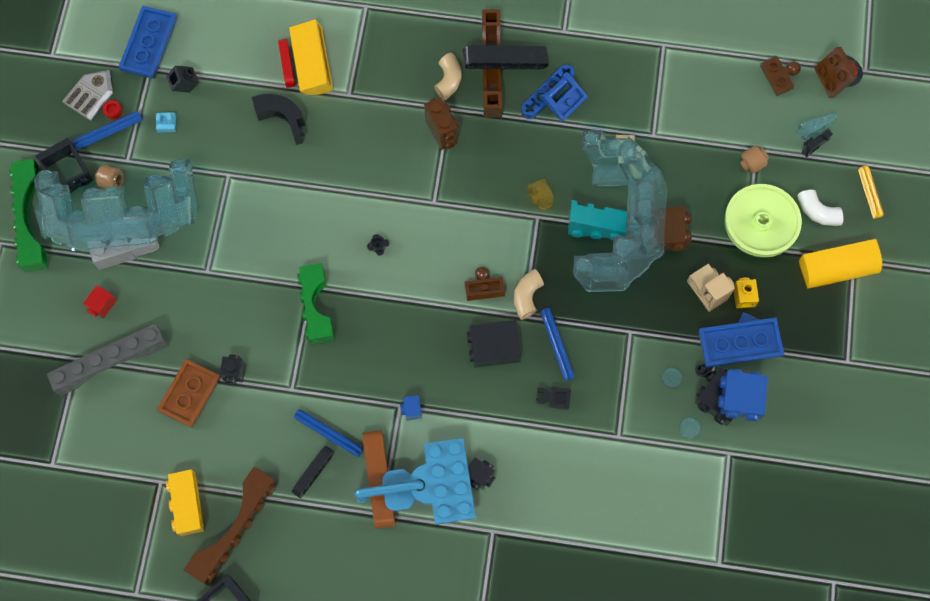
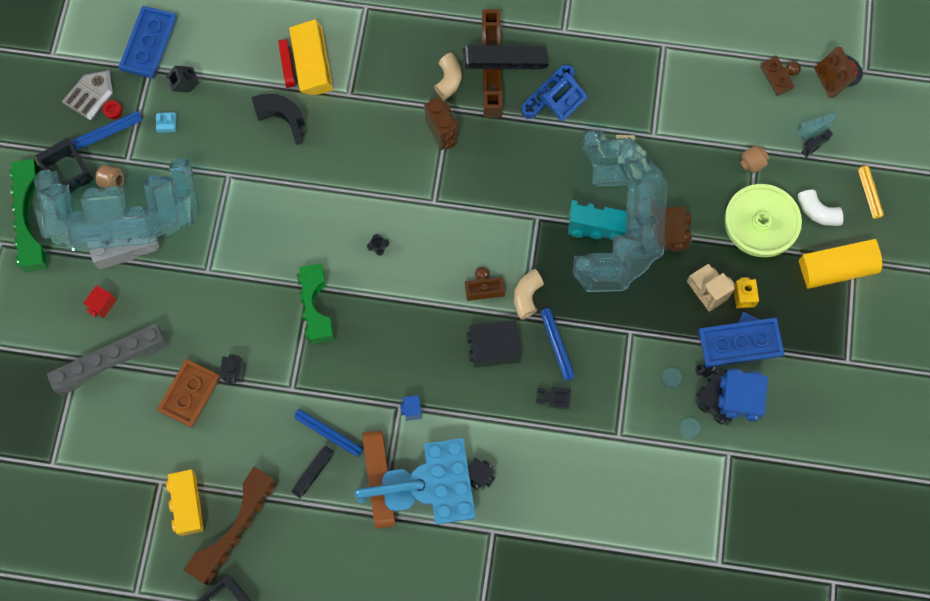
(540, 194): clear yellow brick -> none

